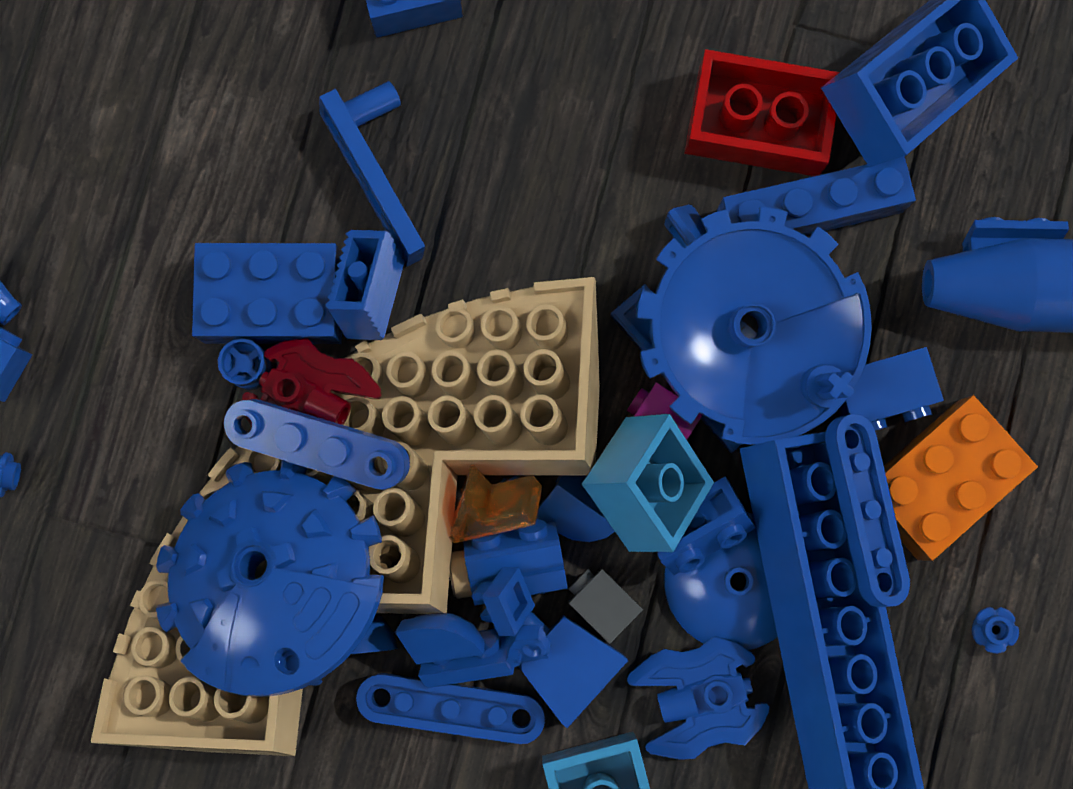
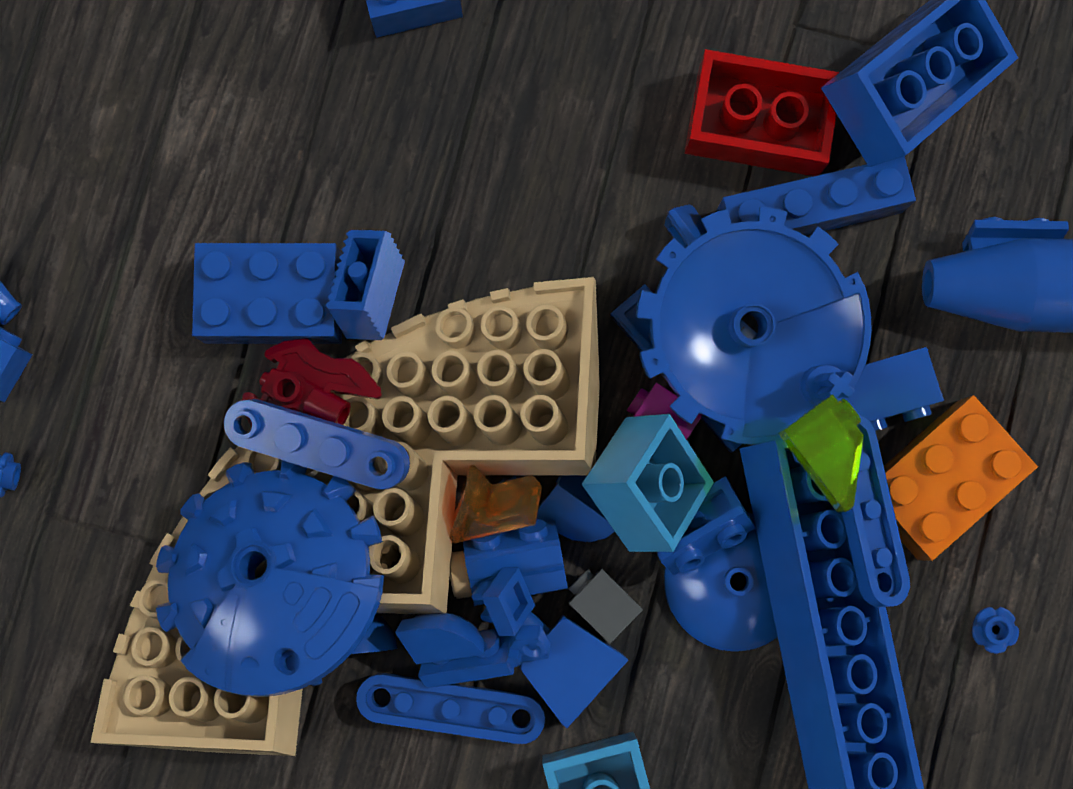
(237, 363): blue wheel -> none
(343, 123): blue piece -> none
(706, 696): blue piece -> none
(829, 448): none -> clear neon green slope

